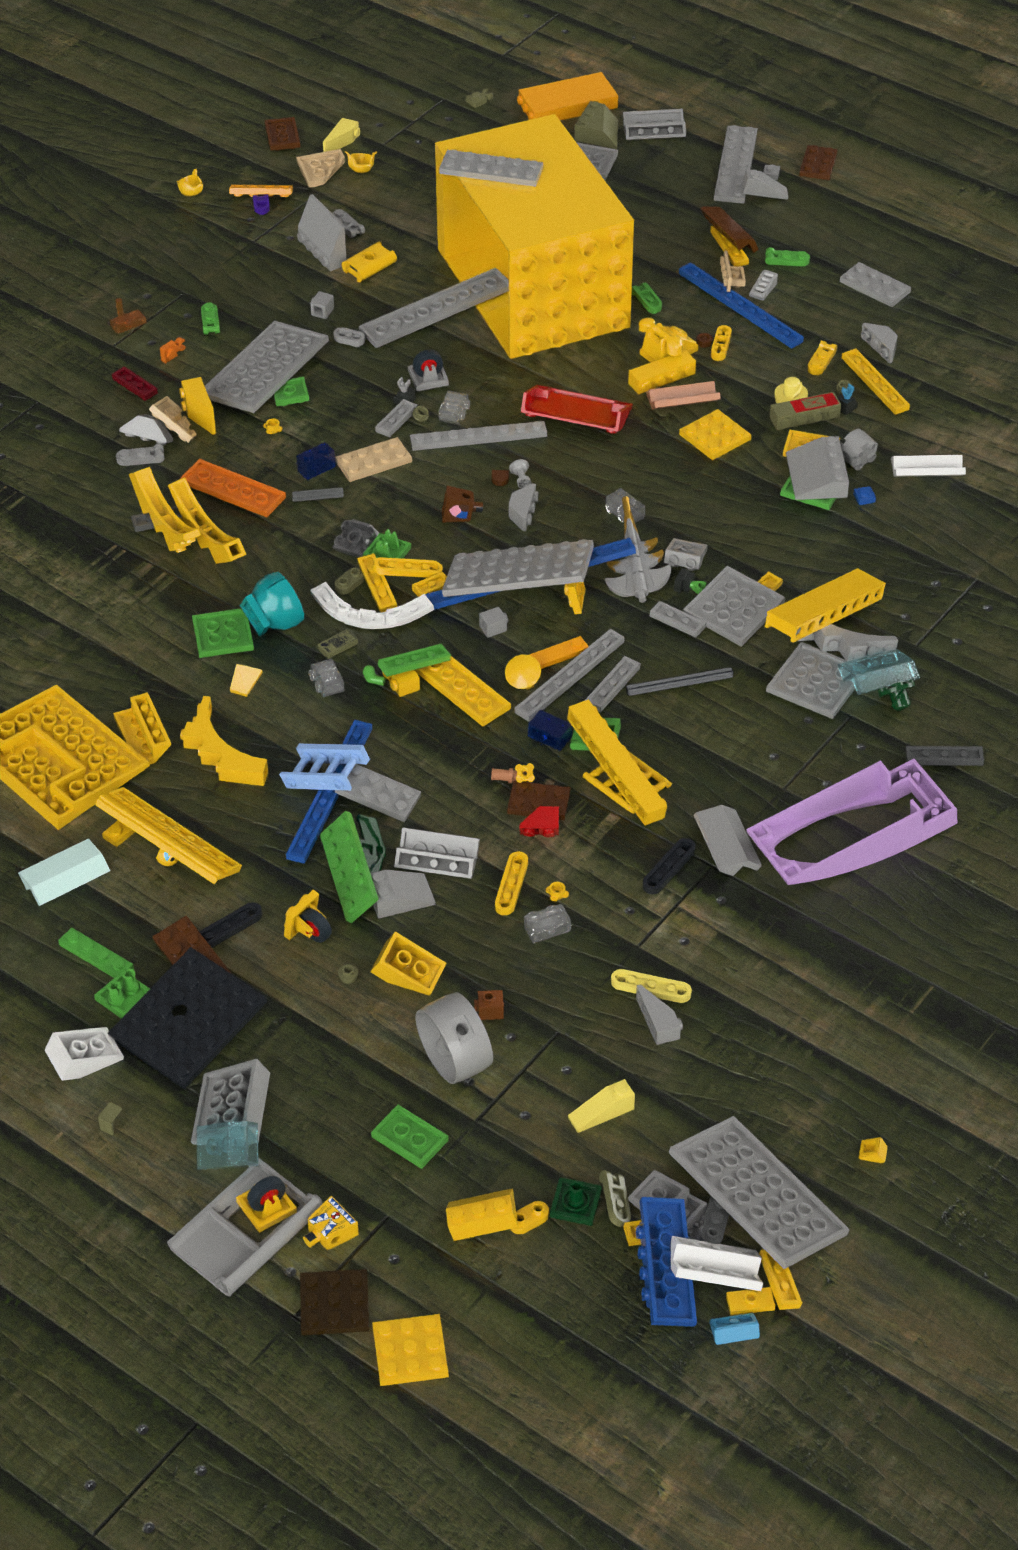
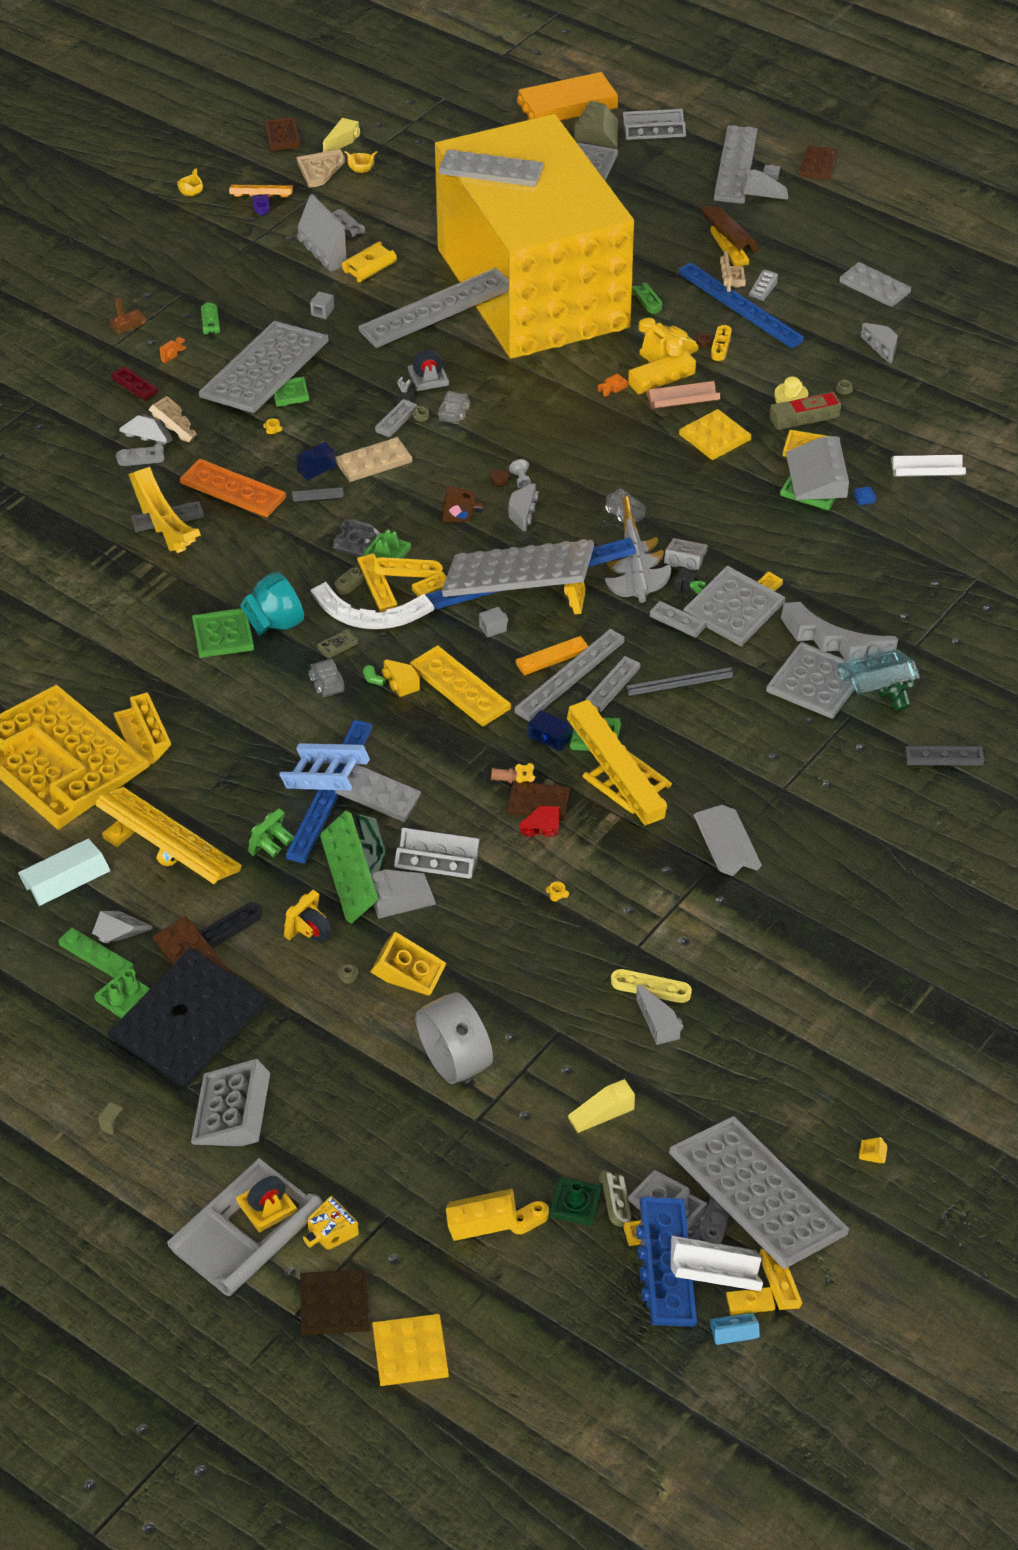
(82, 1052): white slope -> none
(118, 926): none -> light grey slope
(197, 403): yellow slope -> none
(222, 546): yellow arch -> none
(227, 1145): clear light blue slope -> none
(229, 762): yellow arch -> none
(244, 679): yellow slope -> none
(264, 833): none -> bright green plate
(349, 337): light grey plate -> none
(409, 1136): bright green plate -> none
(414, 660): bright green plate -> none
(477, 99): olive plate -> none
(478, 435): light grey plate -> none
(490, 1004): dark orange brick -> none
(511, 883): yellow plate -> none
(523, 671): yellow dish -> none
(547, 923): clear brick -> none
(575, 408): red slope -> none
(614, 383): none -> orange plate
(668, 866): black plate -> none
(786, 257): bright green plate -> none
(821, 358): yellow plate -> none
(825, 601): yellow tile -> none
(847, 401): pearl dark grey piece -> none
(859, 449): light grey brick -> none
(863, 789): lavender windscreen -> none
(875, 381): yellow plate -> none

